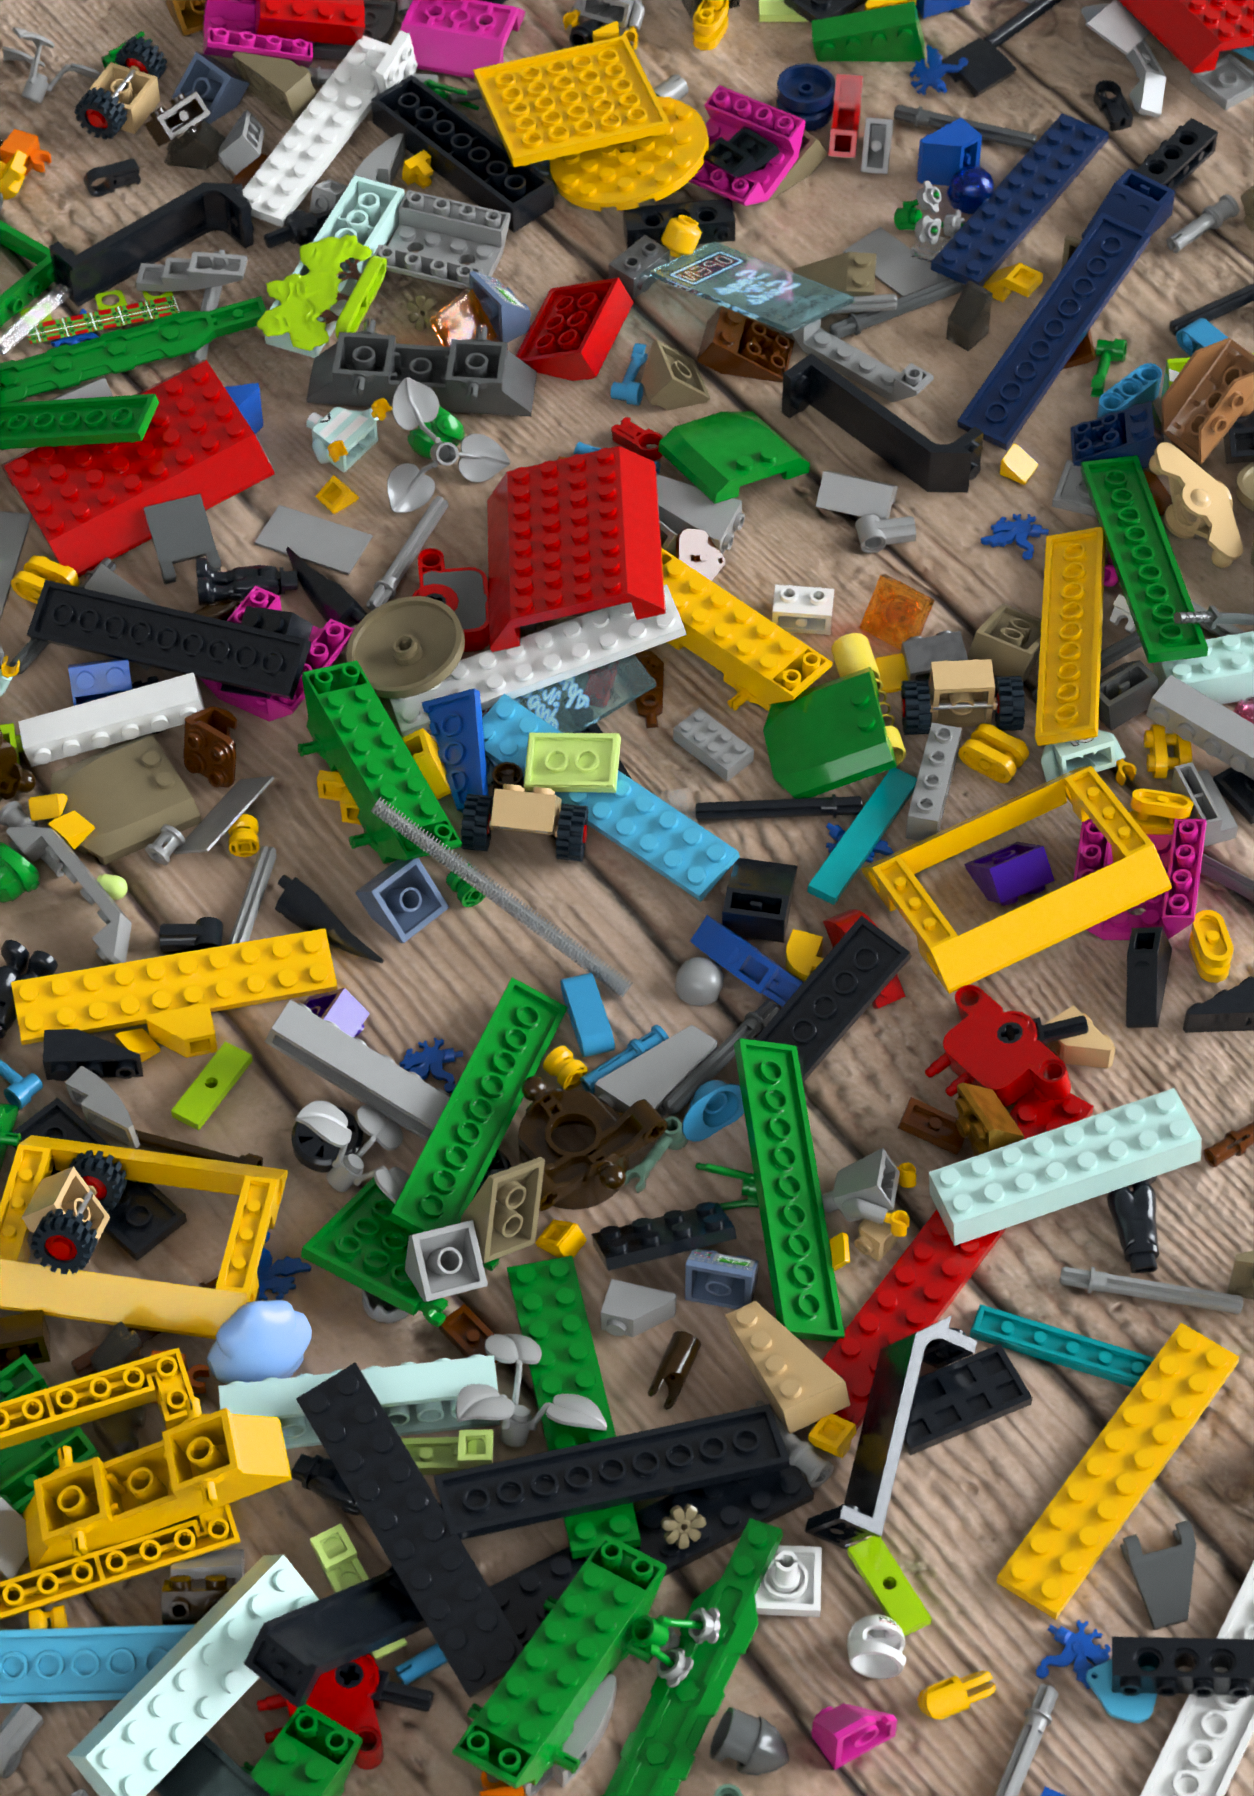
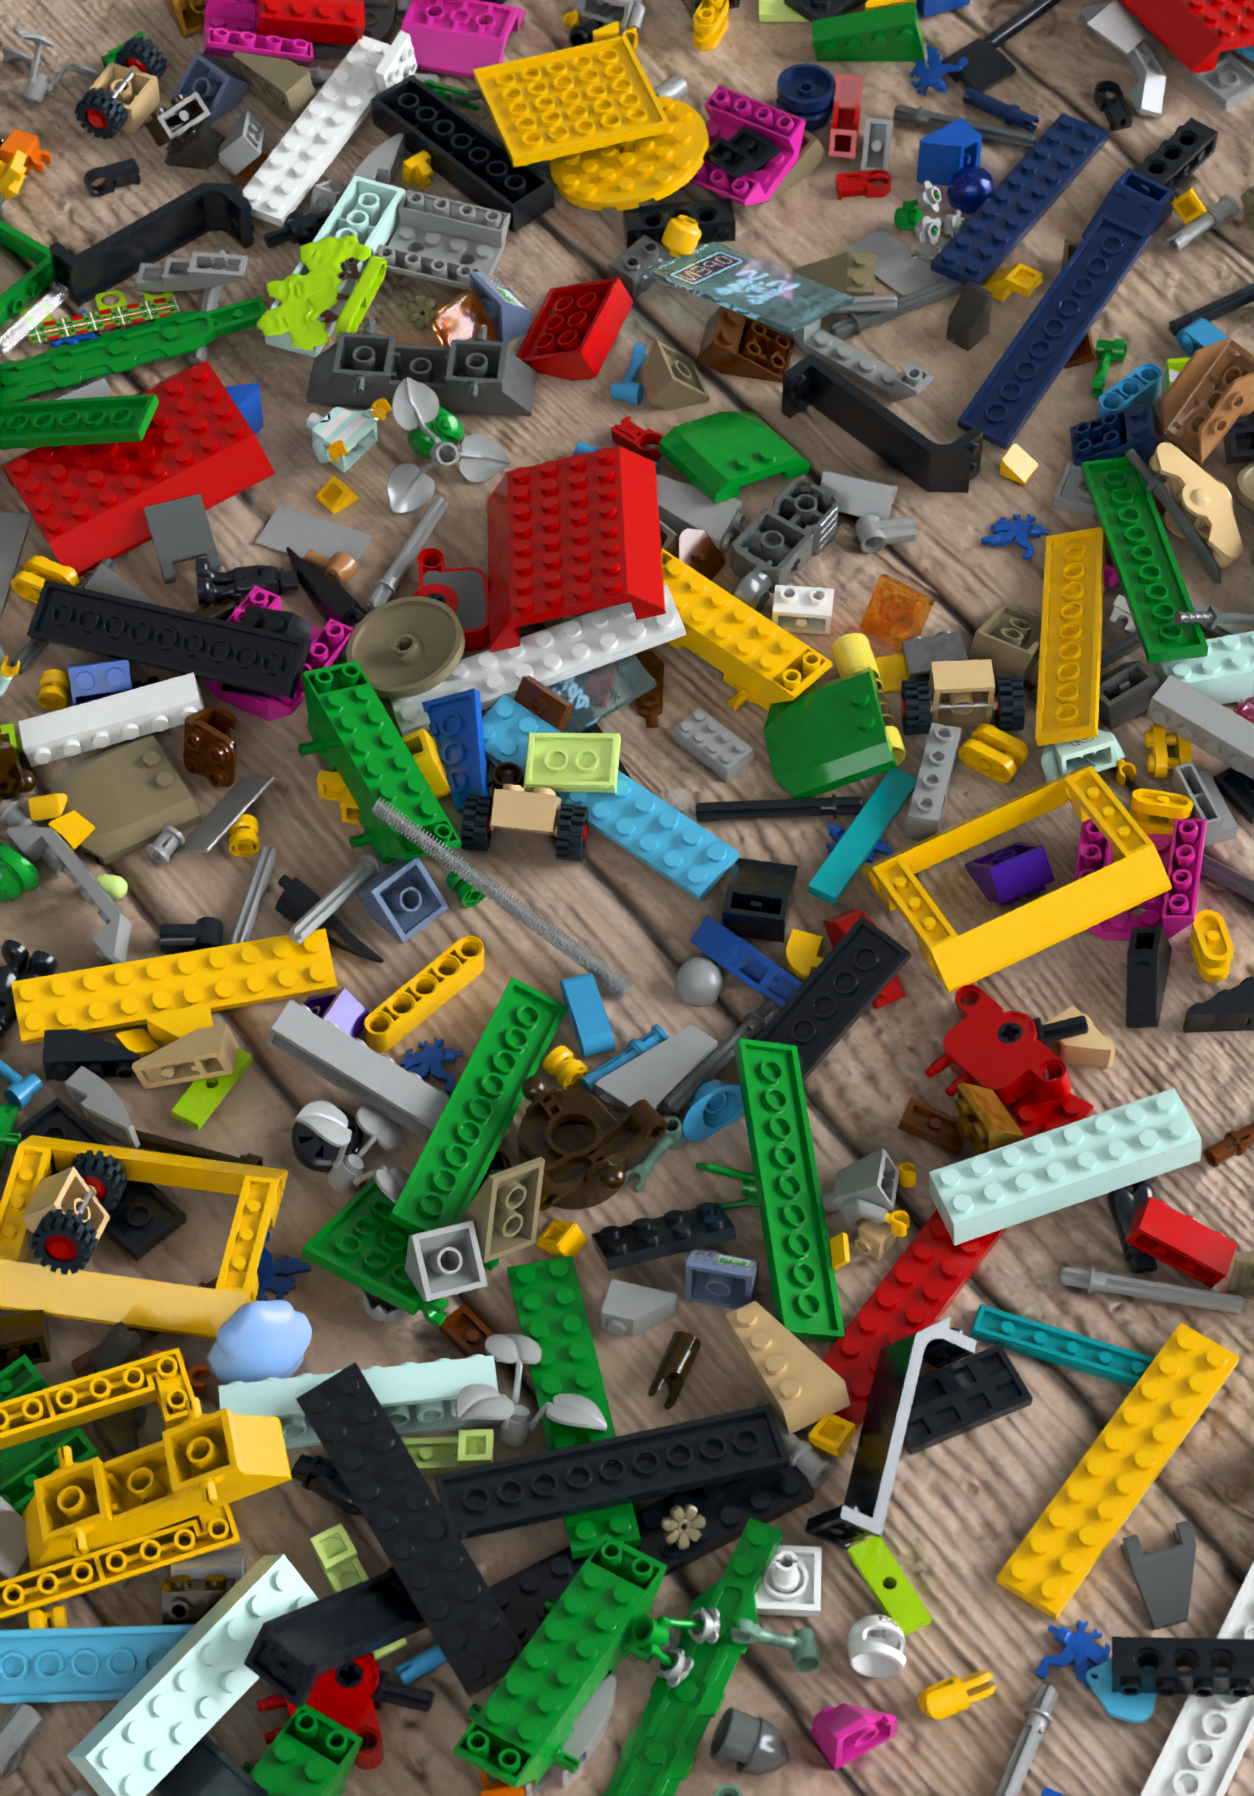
(53, 690): none -> yellow wheel
(193, 1057): none -> tan slope
(339, 567): none -> medium nougat bar
(368, 867): none -> light grey axle
(439, 980): none -> yellow beam
(543, 702): none -> reddish brown plate
(782, 541): none -> dark grey brick
(802, 1644): none -> sand green brick
(860, 184): none -> red piece
(1010, 114): none -> dark blue pin
(1155, 485): none -> dark grey sword
(1181, 1242): none -> red brick
(1188, 206): none -> yellow slope

